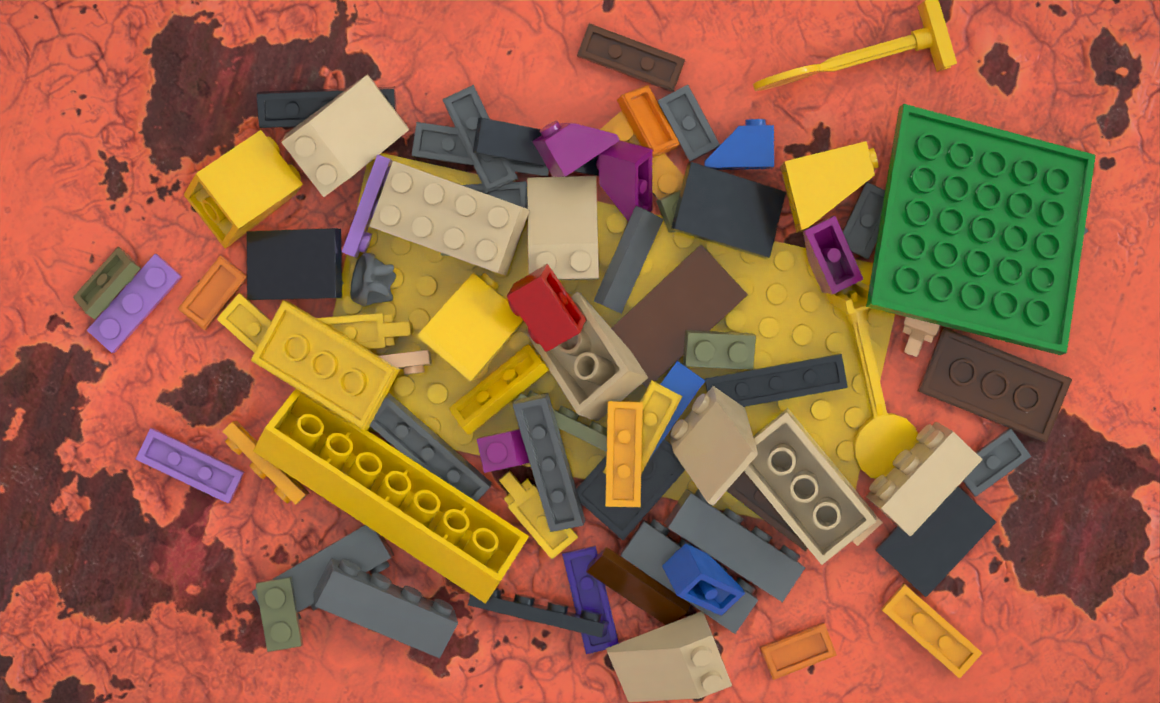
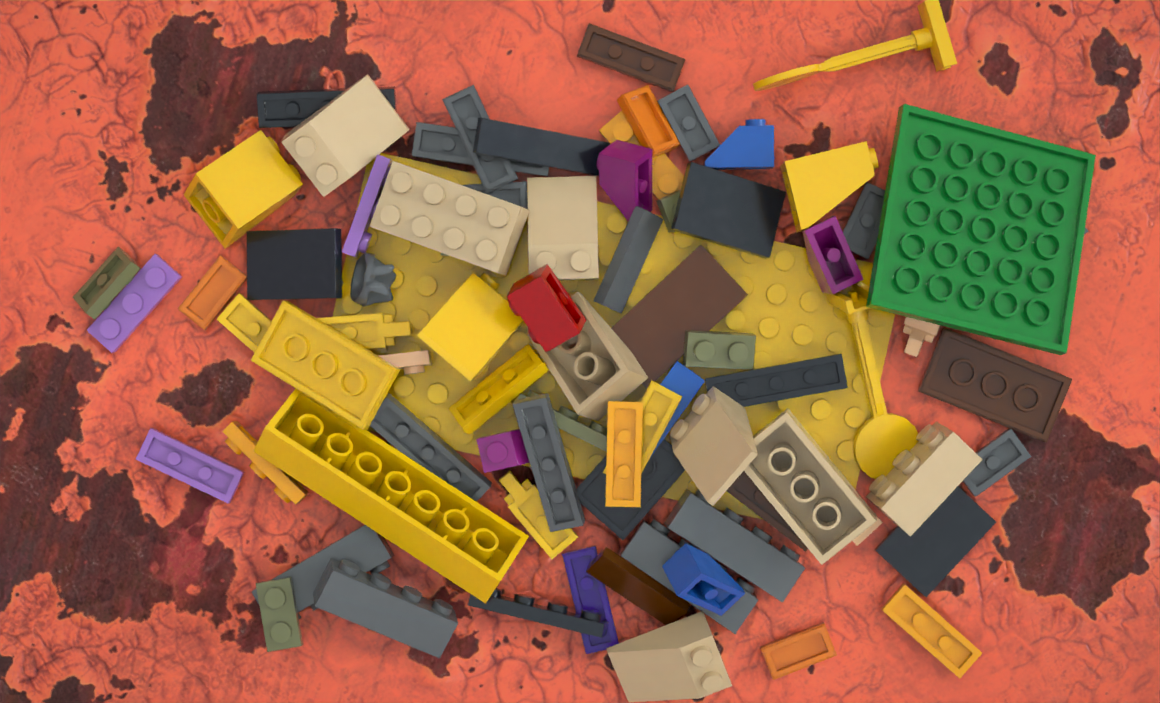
(571, 145): magenta slope -> none

